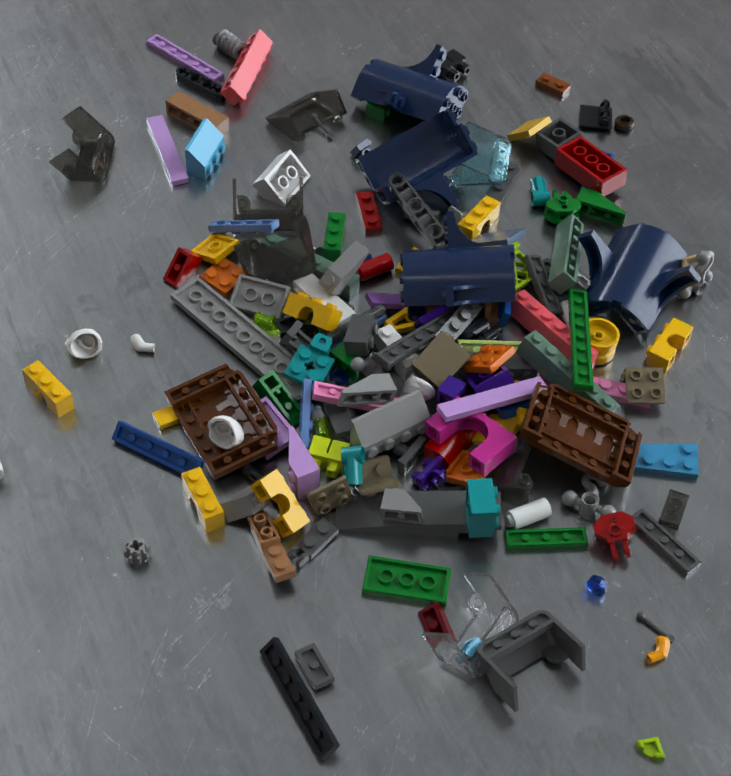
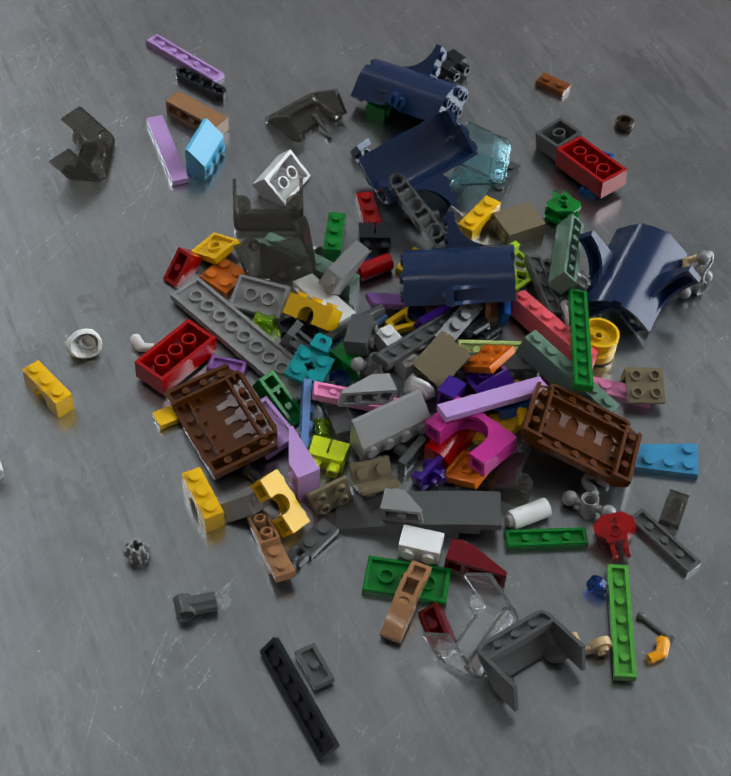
(155, 448): blue plate -> none
(175, 356): none -> red brick
(188, 606): none -> dark grey piece
(225, 432): white hair -> none
(228, 43): light grey piece -> none
(234, 364): none -> medium lavender tile
(238, 226): medium blue plate -> none
(246, 68): coral brick -> none
(353, 460): teal piece -> none
(375, 241): none -> black hips
(405, 601): none -> medium nougat slope
(420, 544): none -> white brick
(468, 559): none -> dark red slope
(470, 647): medium azure tile -> none
(481, 507): teal brick -> none
(500, 237): sand blue tile -> none
(518, 224): none -> dark tan brick
(529, 128): yellow tile -> none
(539, 191): teal piece -> none
(596, 116): black hinge -> none
(598, 646): none -> tan plate
(600, 208): green slope -> none
(621, 623): none -> bright green plate
(651, 748): lime tile -> none
(663, 352): yellow arch -> none

